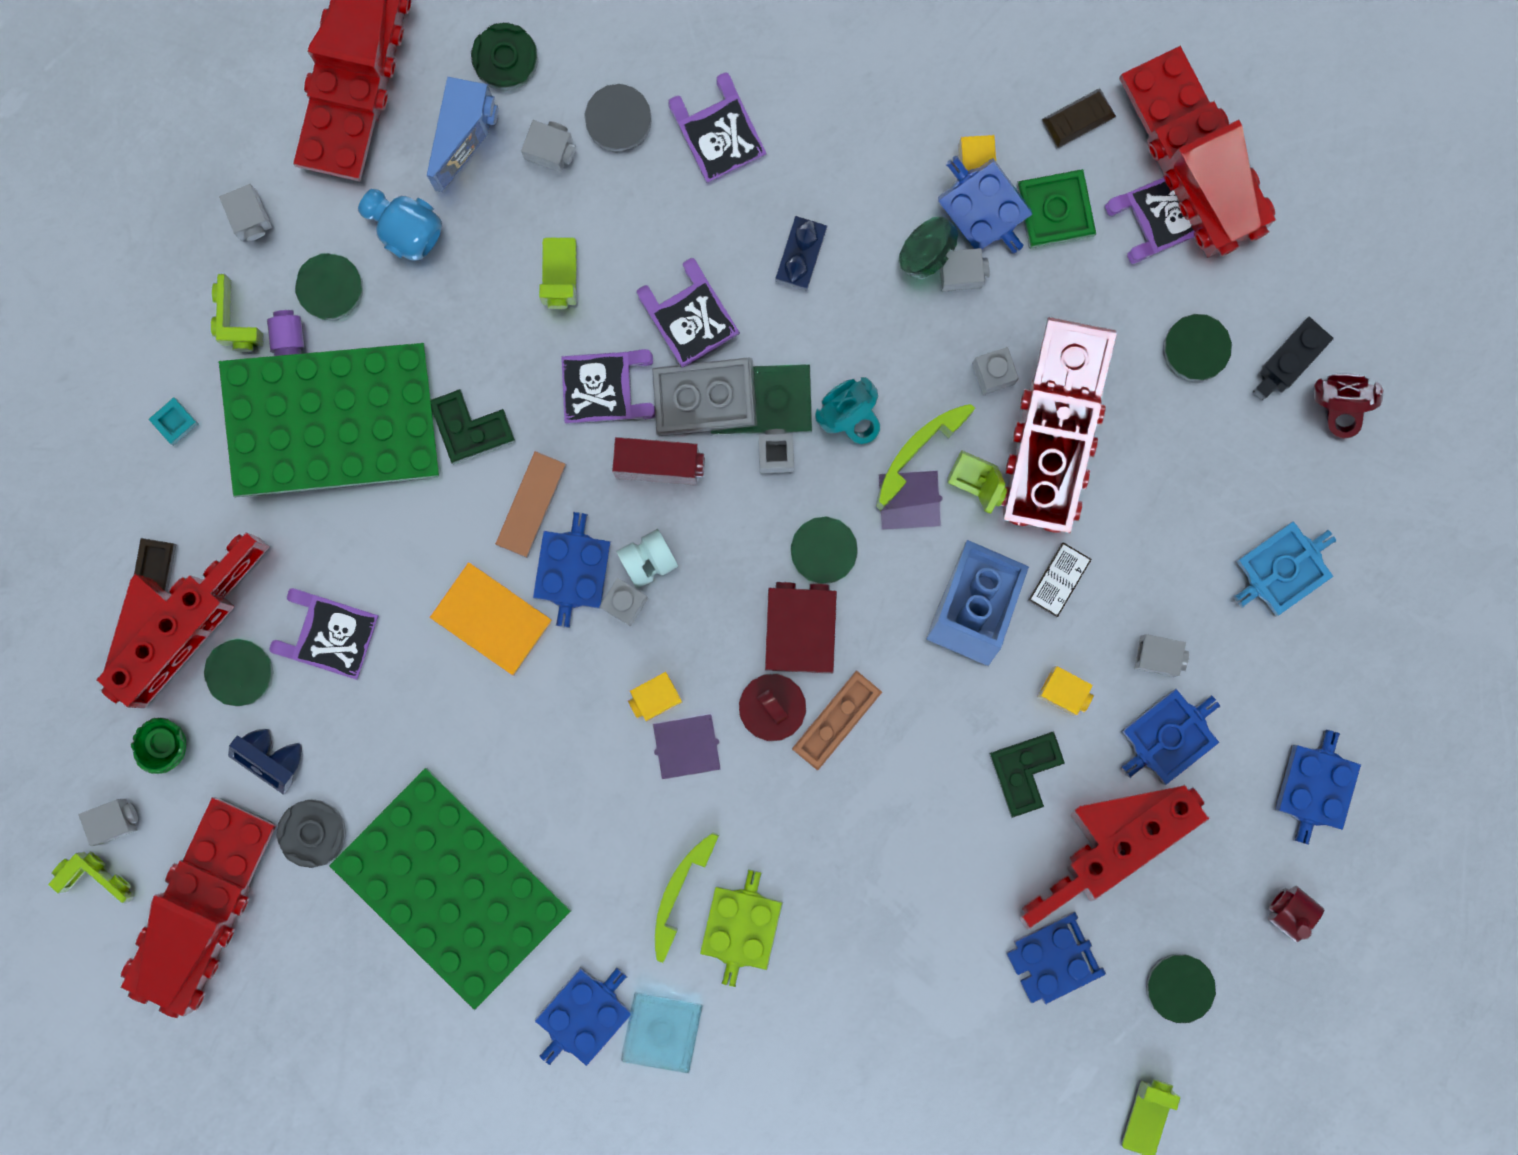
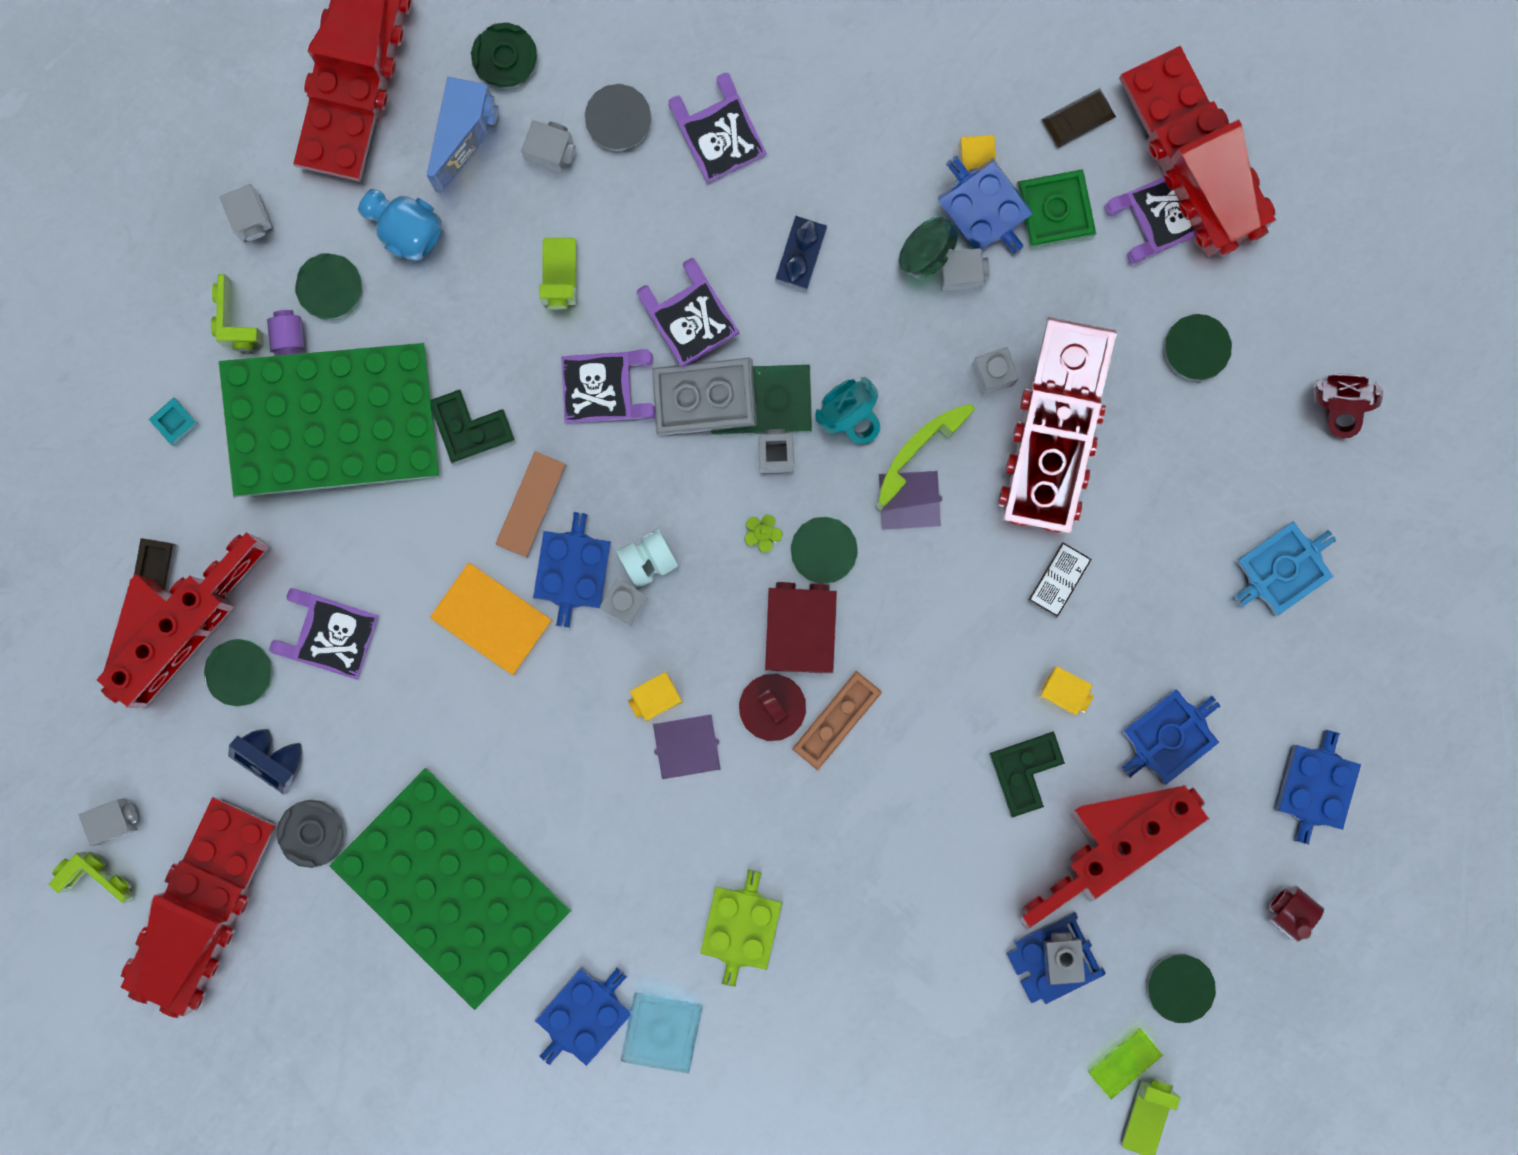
(158, 745): green hair -> none
(657, 461): dark red brick -> none
(663, 932): lime slope -> none
(762, 533): none -> lime plant
(978, 603): medium blue slope -> none
(980, 479): lime bracket -> none
(1063, 959): none -> light grey brick
(1125, 1063): none -> clear neon green plate
(1161, 655): light grey brick -> none
(1292, 358): black hinge -> none

